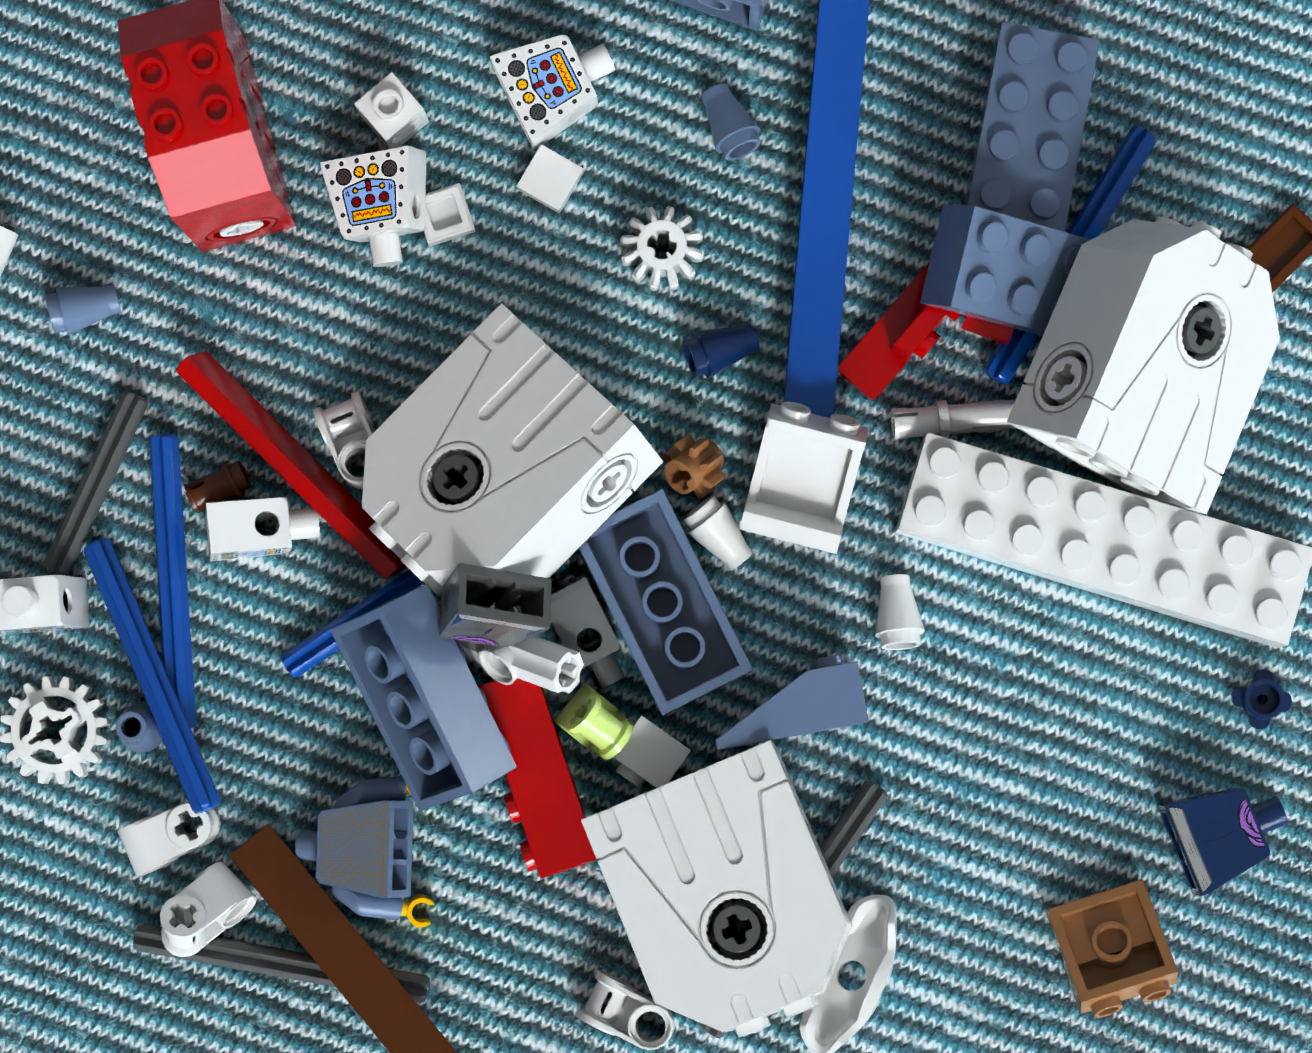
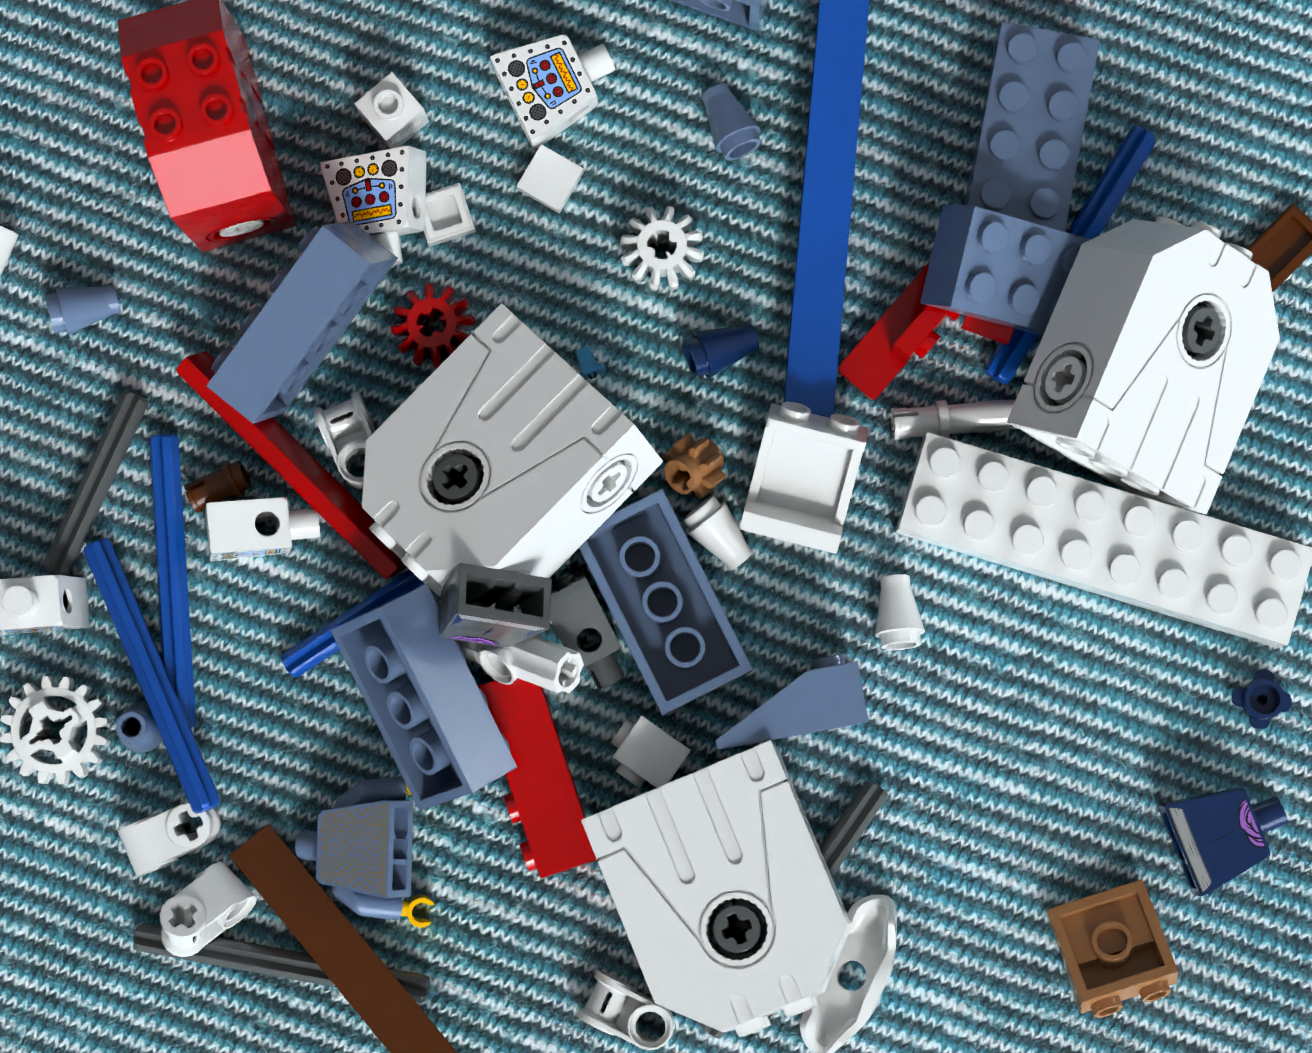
(300, 320): none -> sand blue brick
(427, 310): none -> red gear
(588, 364): none -> dark azure piece
(595, 722): yellowish green piece -> none

